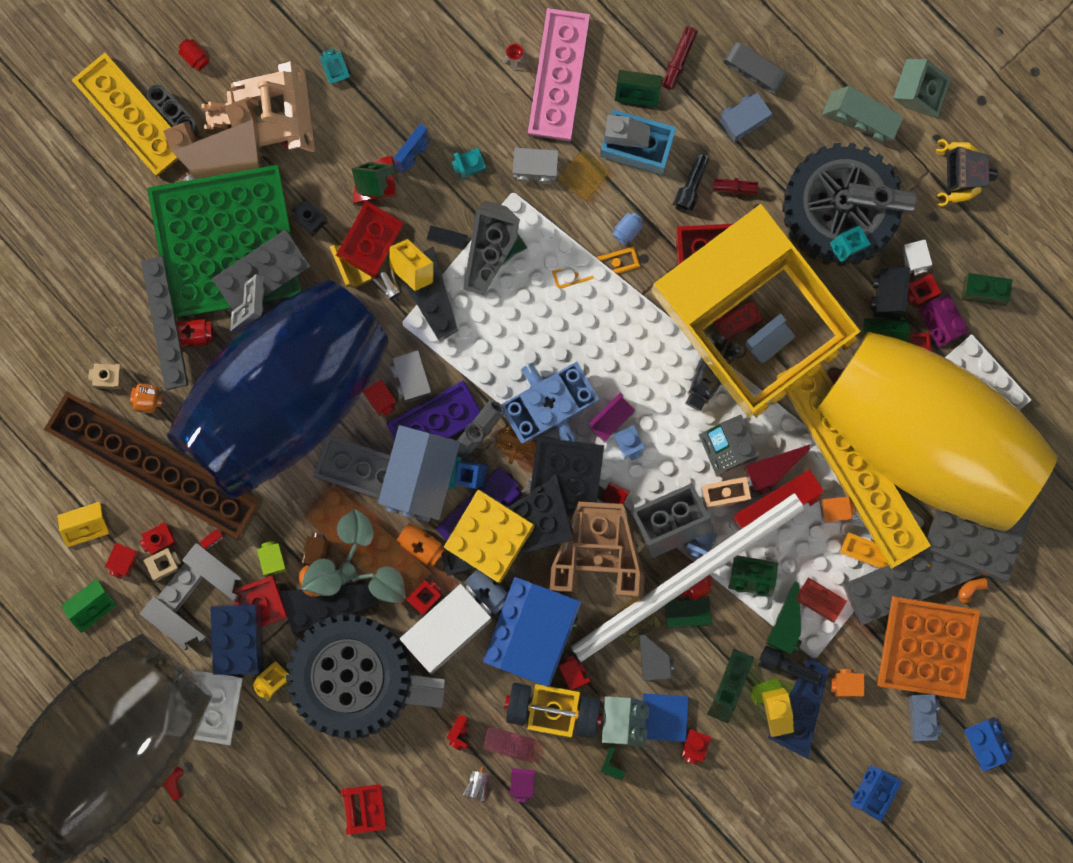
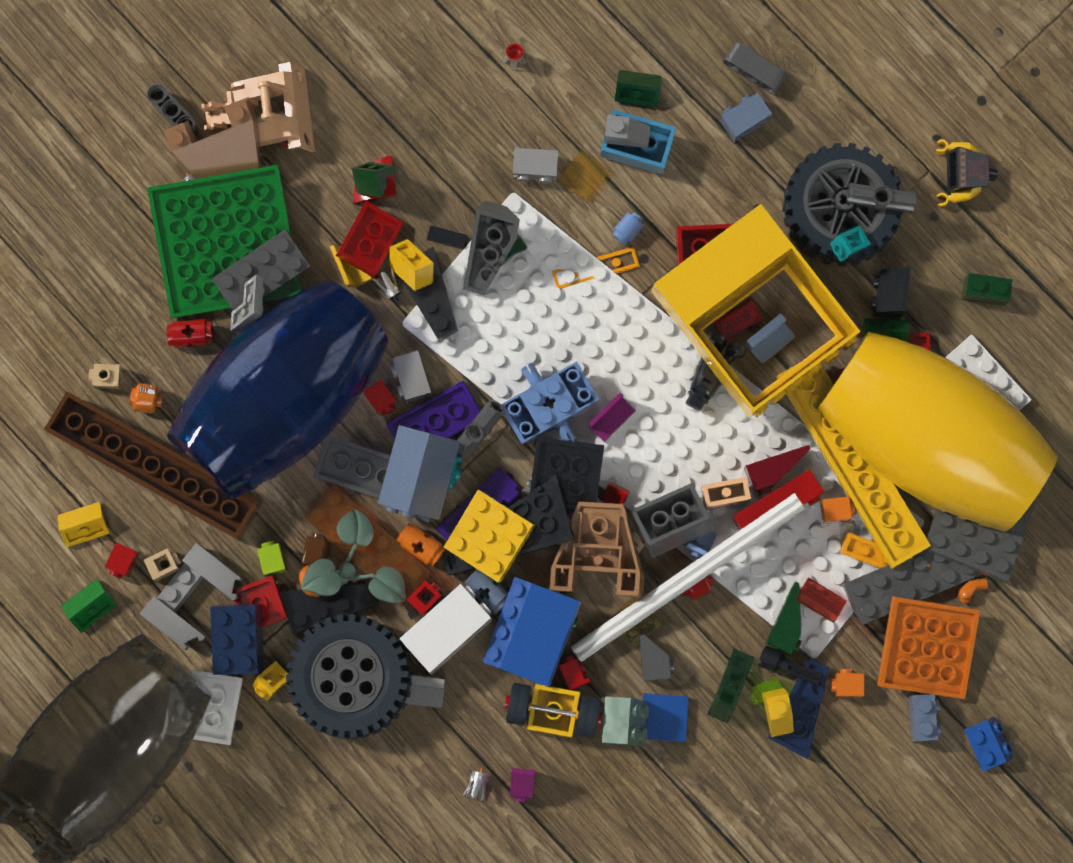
(127, 112): yellow plate -> none
(164, 323): dark grey plate -> none
(166, 539): red brick -> none
(171, 784): red arm -> none
(193, 54): red brick -> none
(212, 539): red tile -> none
(312, 224): black brick -> none
(334, 65): teal bracket -> none
(371, 809): red plate -> none
(413, 146): blue plate -> none
(459, 728): red bracket -> none
(468, 163): teal bracket -> none
(471, 474): blue brick -> none
(509, 743): clear pink slope -> none
(512, 446): clear orange hips -> none
(558, 74): bright pink plate -> none
(609, 770): dark green panel -> none
(629, 443): medium blue bracket -> none
(682, 51): dark red pin -> none
(687, 196): black piece -> none
(688, 613): dark green panel -> none
(695, 747): red bracket -> none
(728, 445): dark grey slope -> none
(735, 186): dark red pin -> none
(753, 576): dark green bracket -> none
(862, 114): sand green wedge -> none
(876, 792): blue bracket -> none
(917, 257): white brick -> none
(922, 87): sand green slope -> none
(928, 286): red brick -> none
(943, 319): magenta bracket -> none

